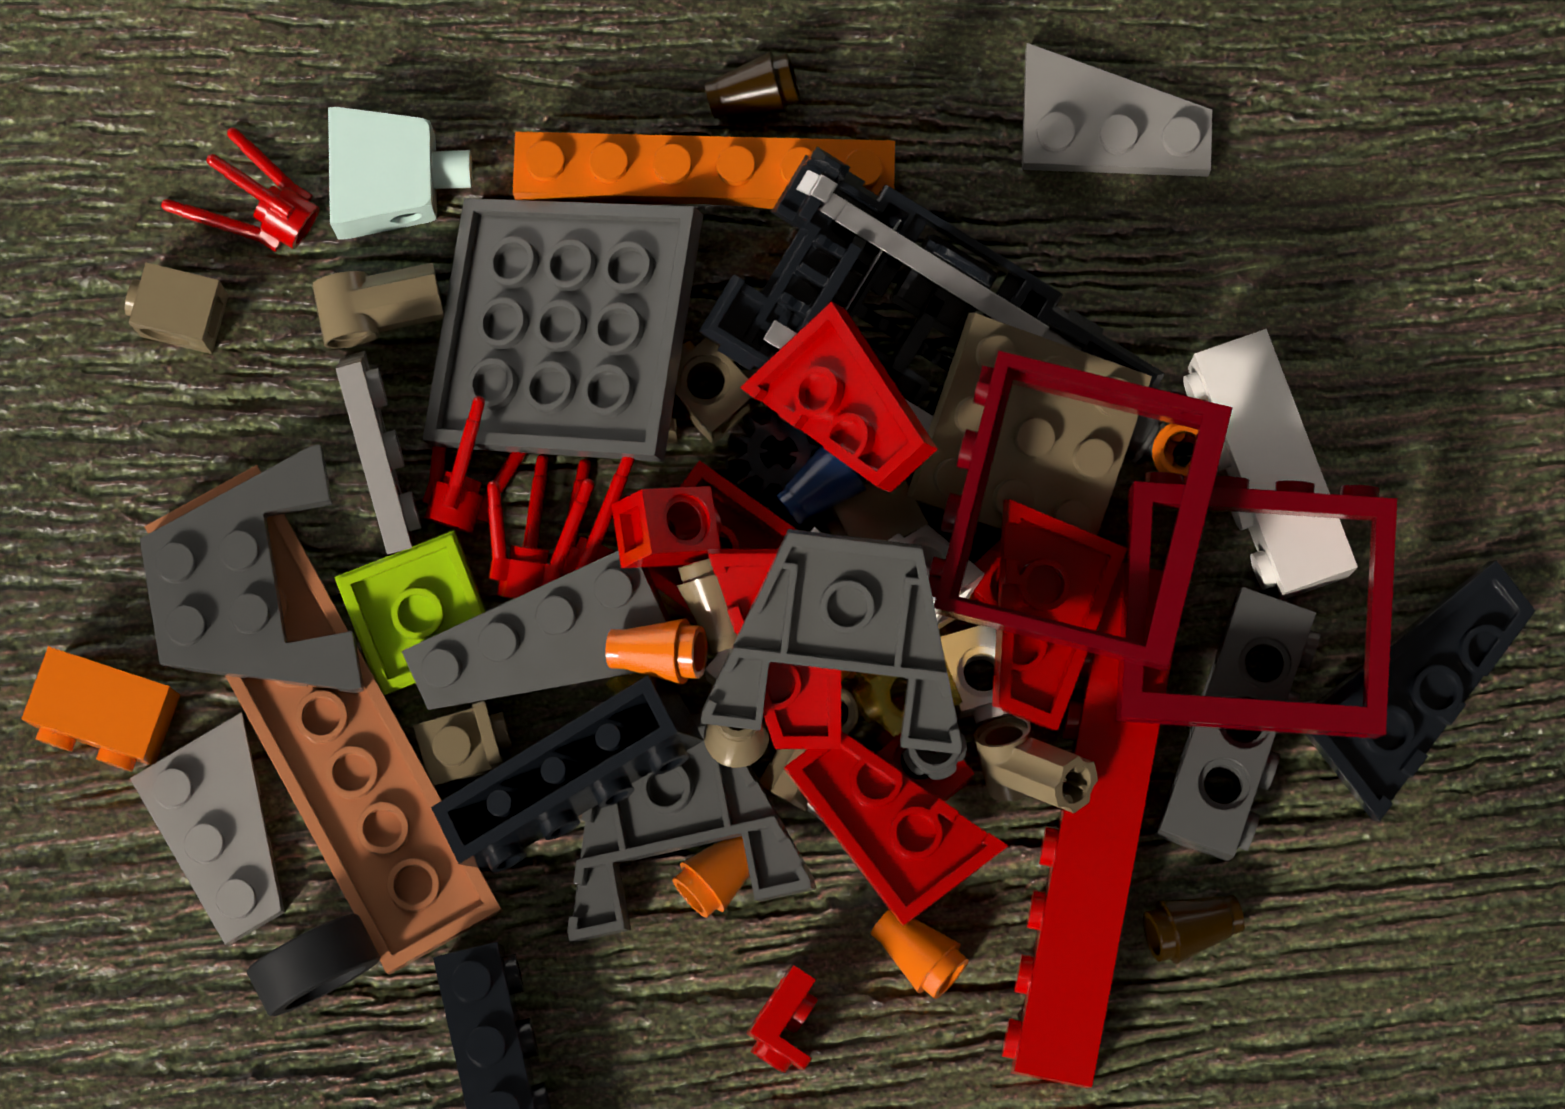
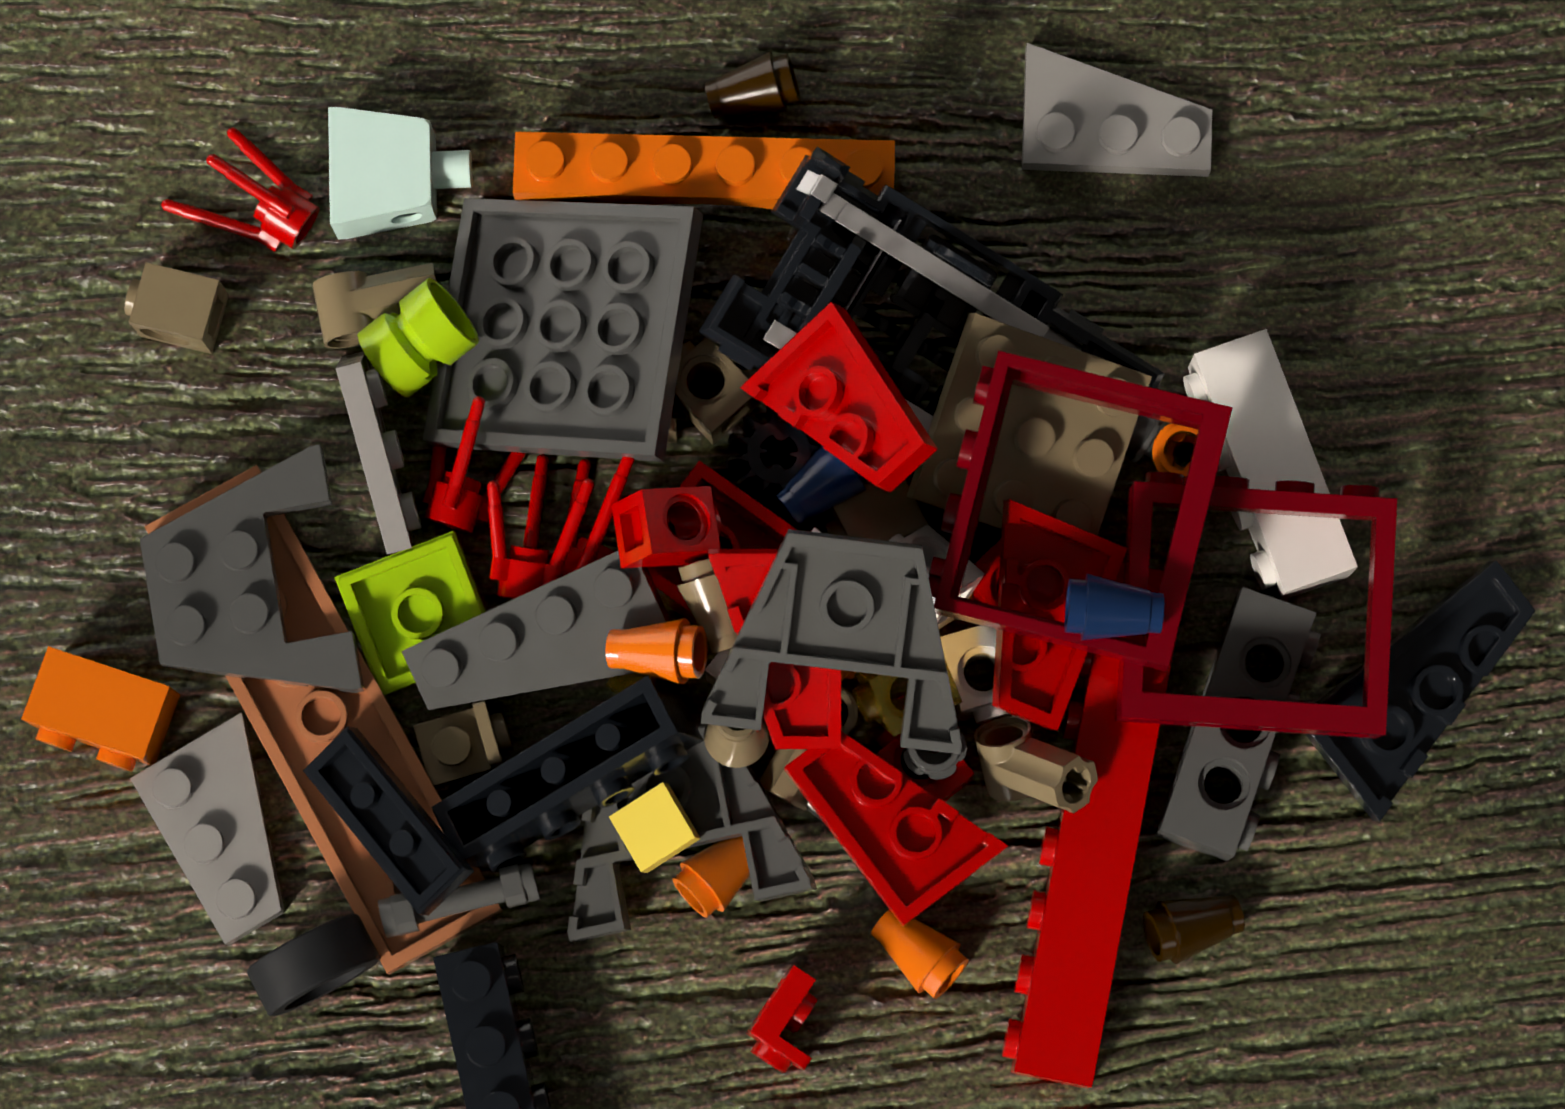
(388, 821): none -> black tile
(425, 331): none -> lime wheel
(514, 886): none -> dark grey bar
(654, 827): none -> light yellow tile
(1111, 609): none -> dark blue cone

